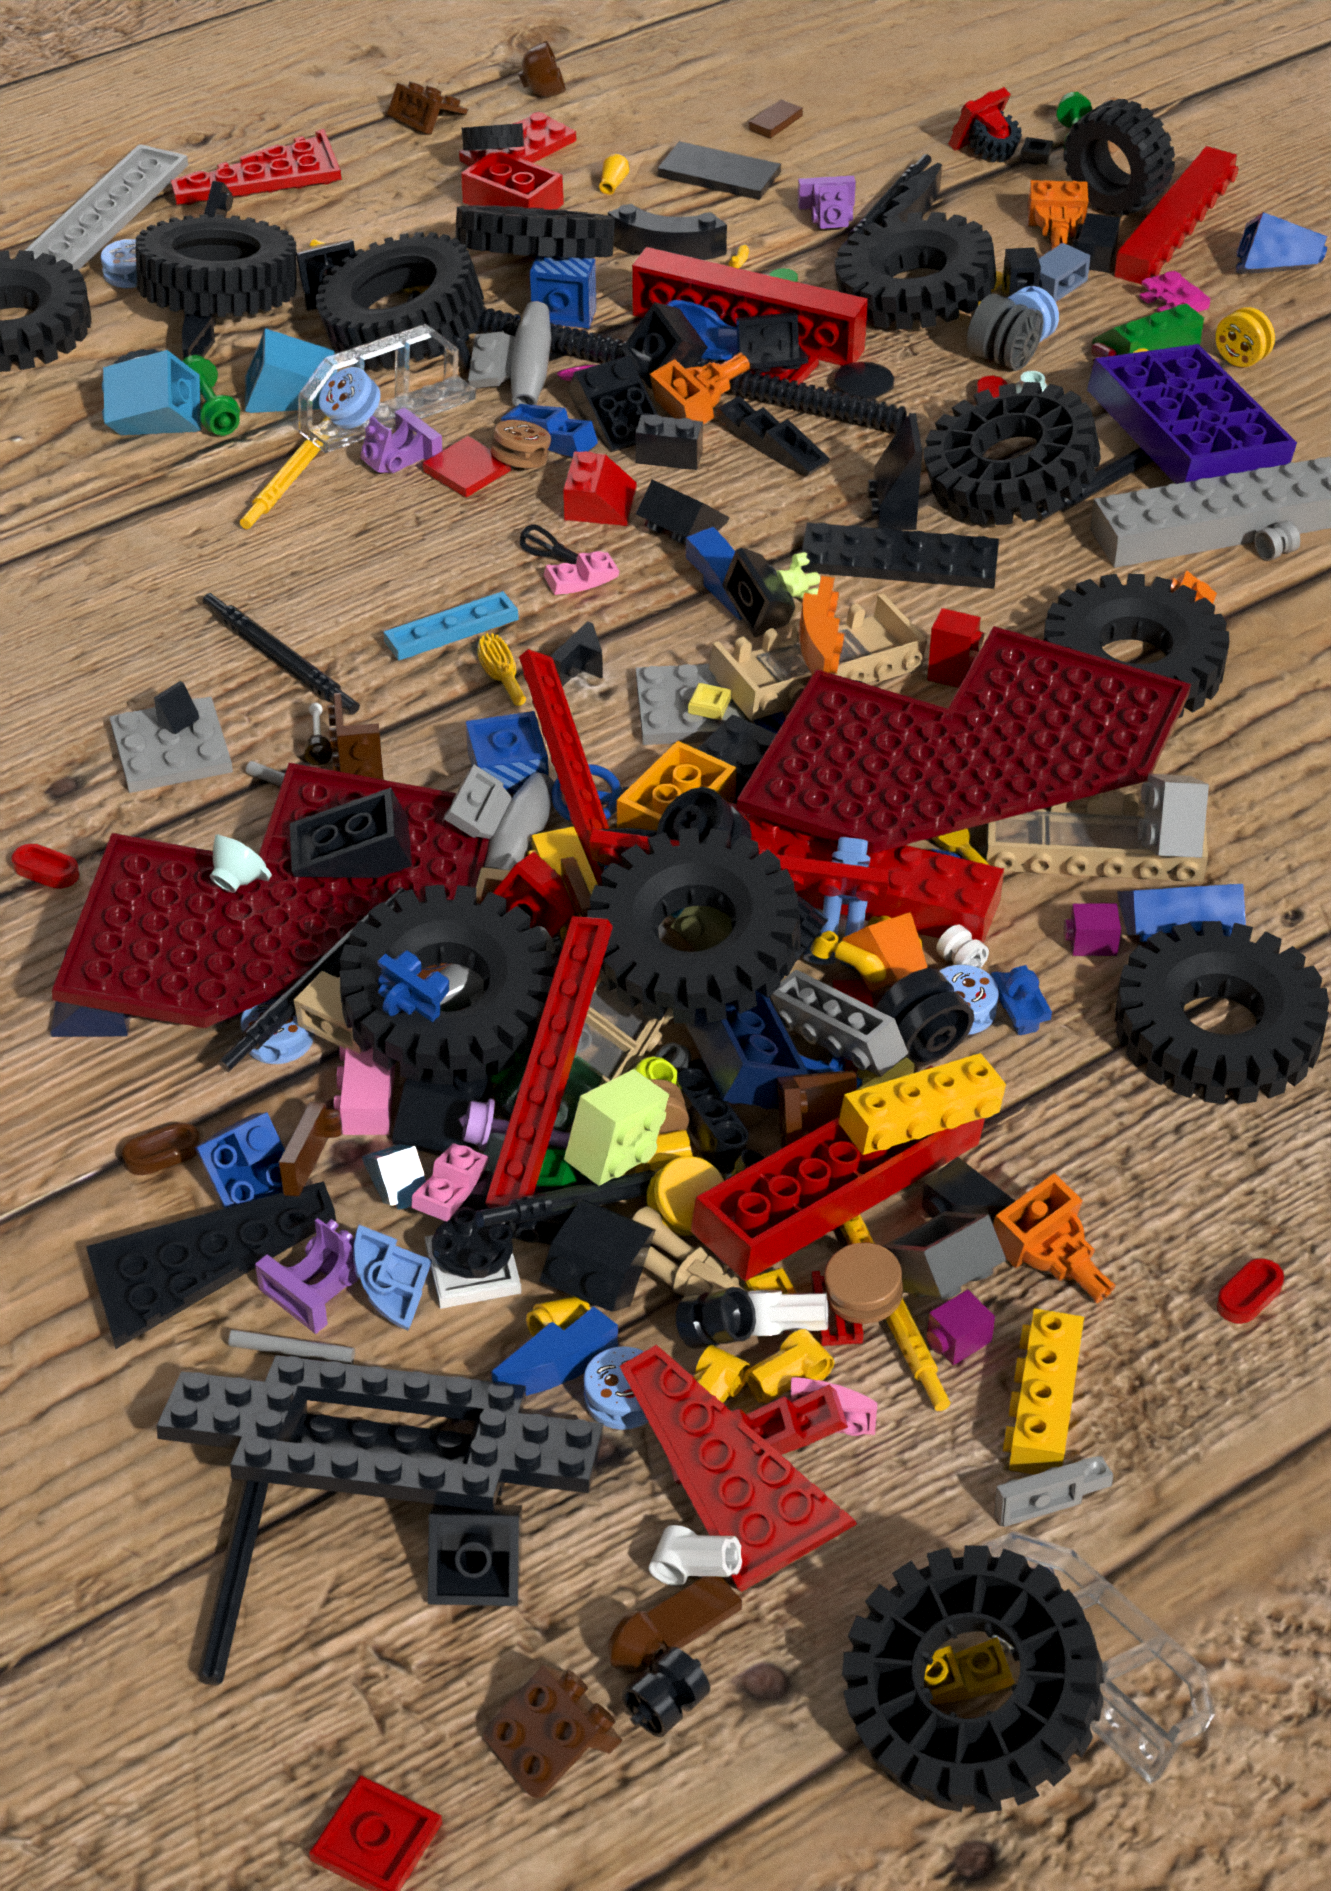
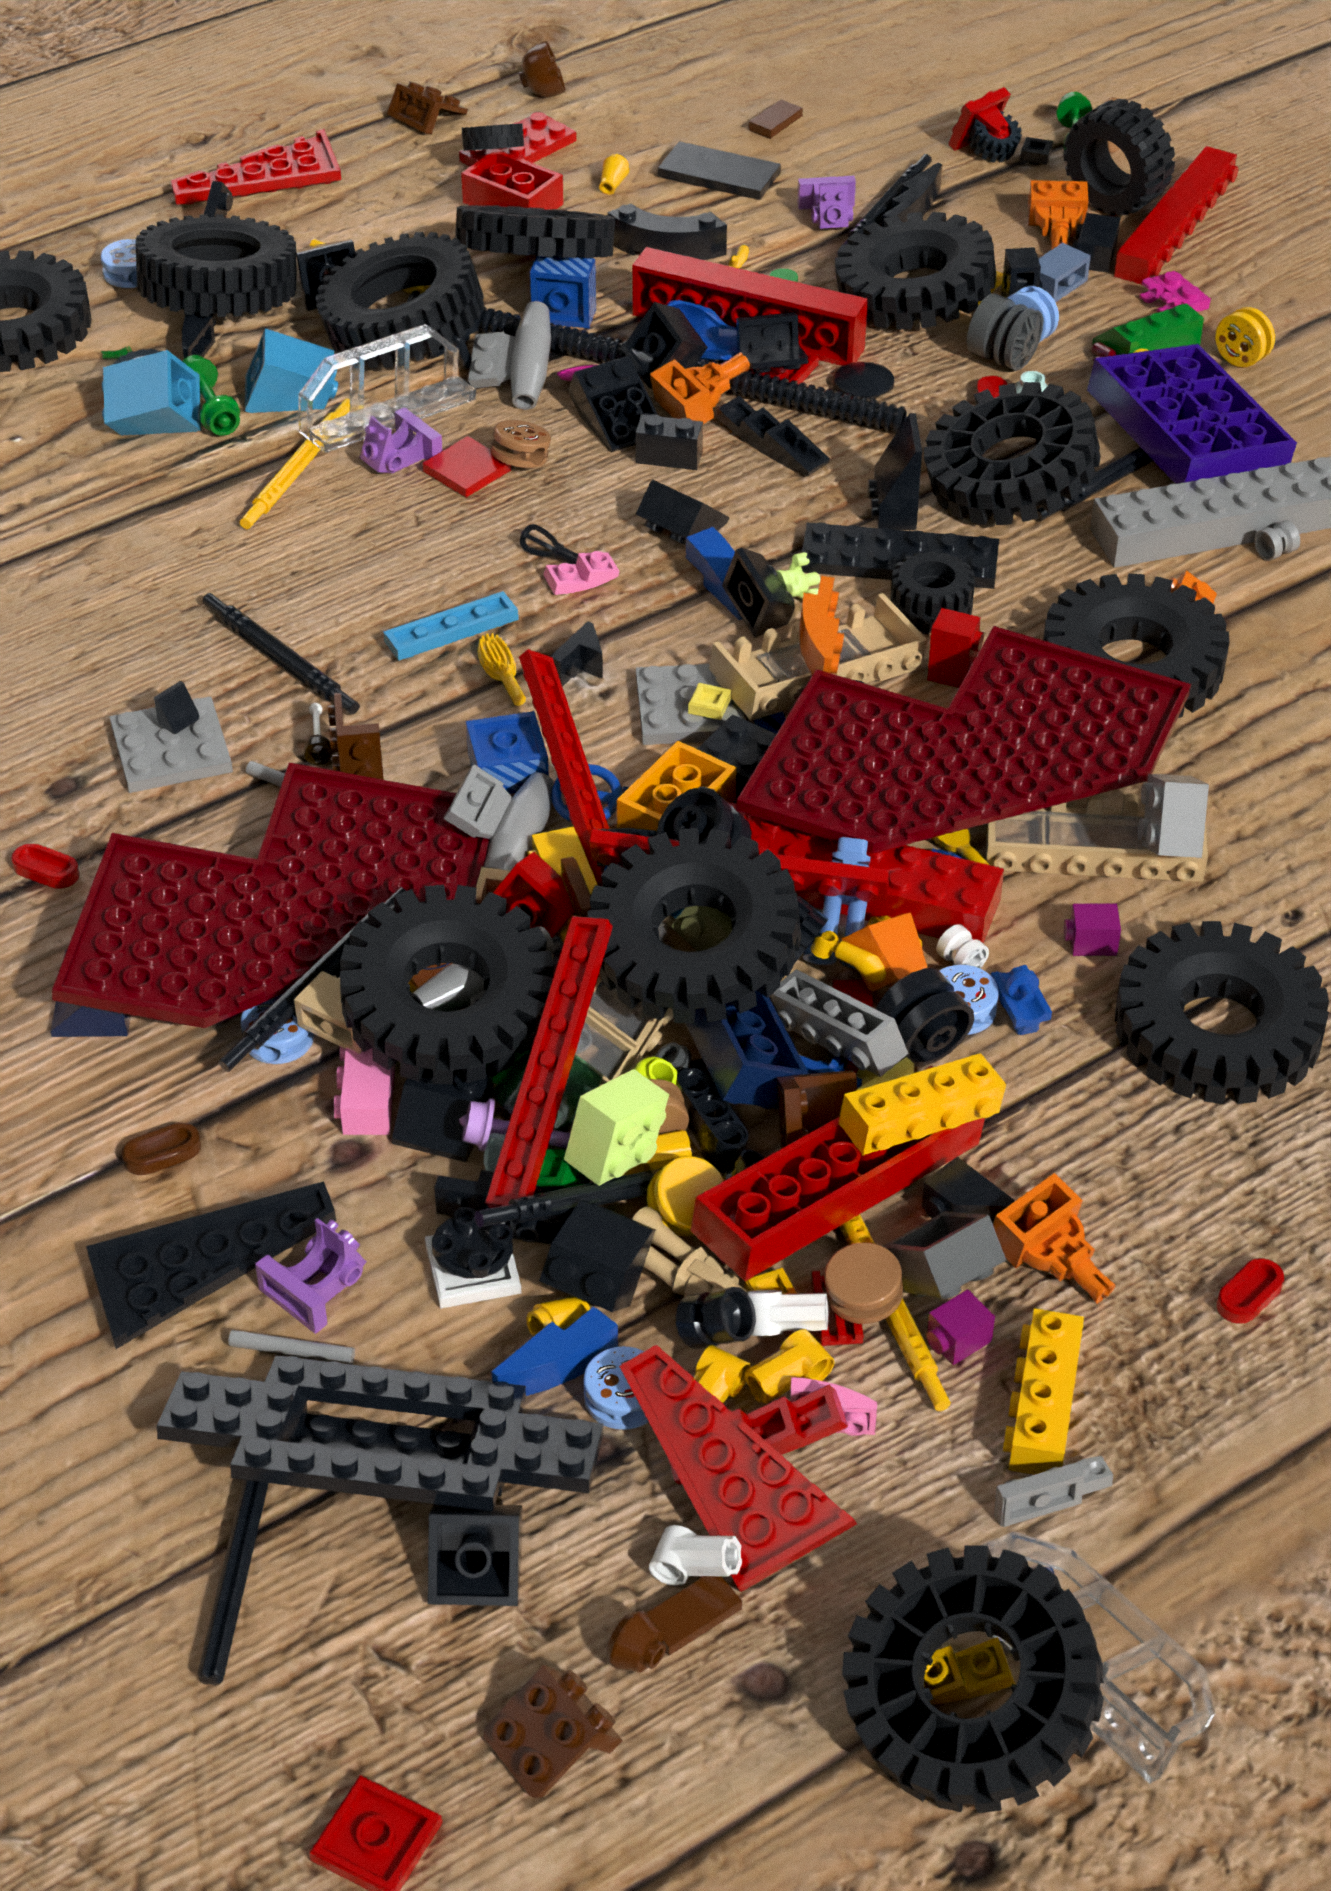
(109, 205): light grey plate -> none
(110, 354): none -> green leg
(236, 864): light aqua piece -> none
(244, 1160): blue slope -> none
(306, 1146): reddish brown hinge -> none
(349, 398): light blue head -> none
(353, 839): black slope -> none
(389, 1275): medium blue brick -> none
(395, 1174): slope -> none
(406, 990): blue hips -> none
(451, 1183): bright pink slope -> none
(565, 433): blue slope -> none
(597, 490): red slope -> none
(671, 1687): black wheel -> none
(929, 583): none -> black tyre
(1160, 909): slope -> none
(1278, 245): slope -> none

